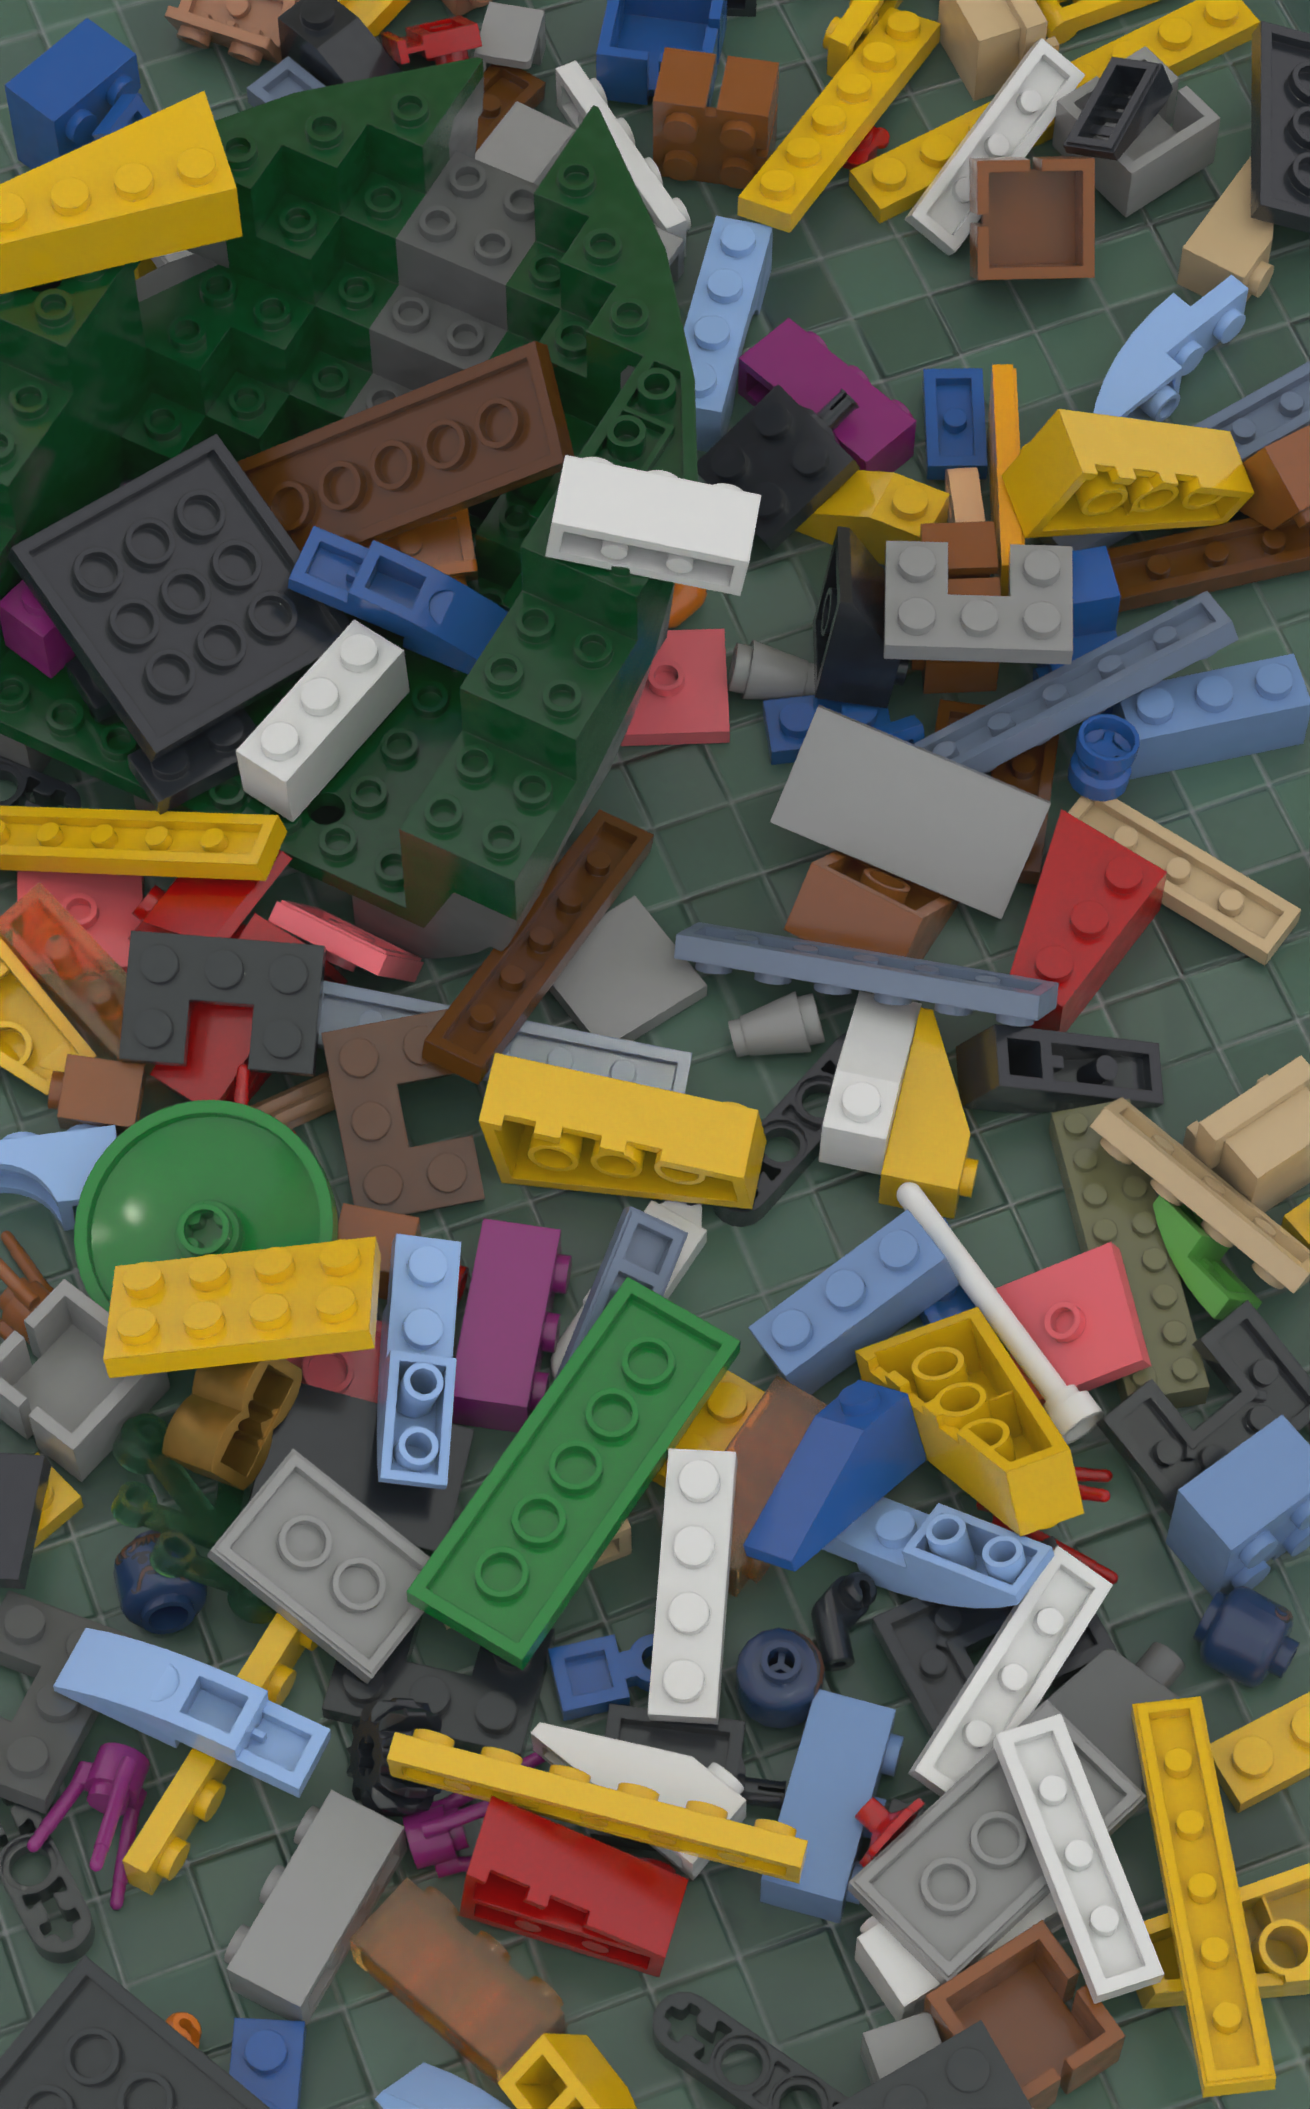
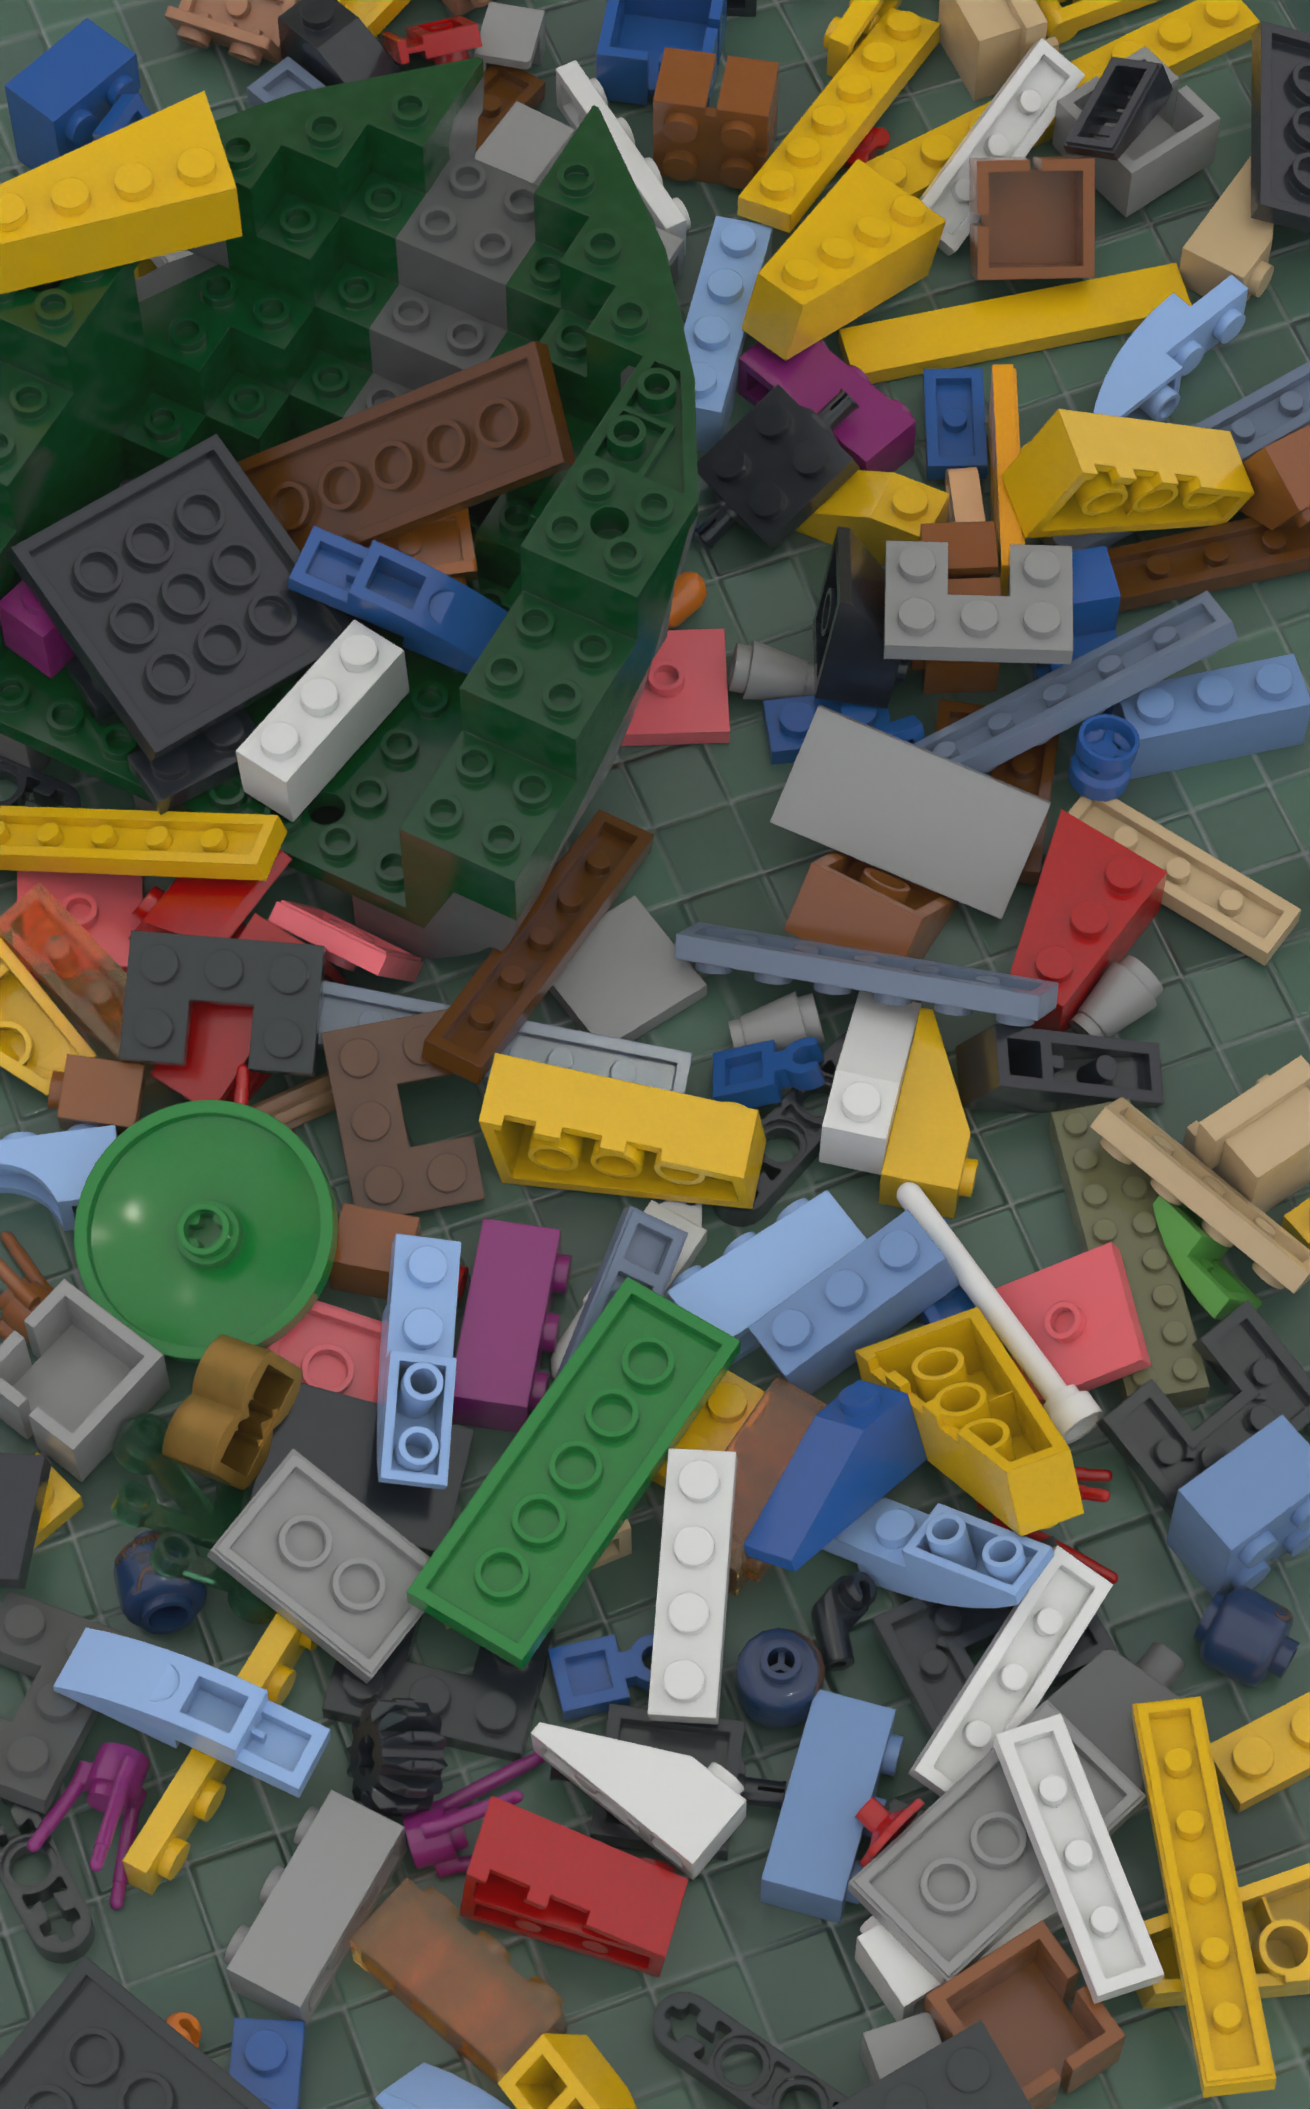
(243, 1307): yellow plate -> none
(624, 1812): yellow plate -> none
(653, 524): white brick -> none
(758, 1071): none -> blue plate
(767, 1267): none -> light blue brick
(842, 262): none -> yellow wedge
(1009, 324): none -> yellow tile
(1118, 999): none -> light grey cone

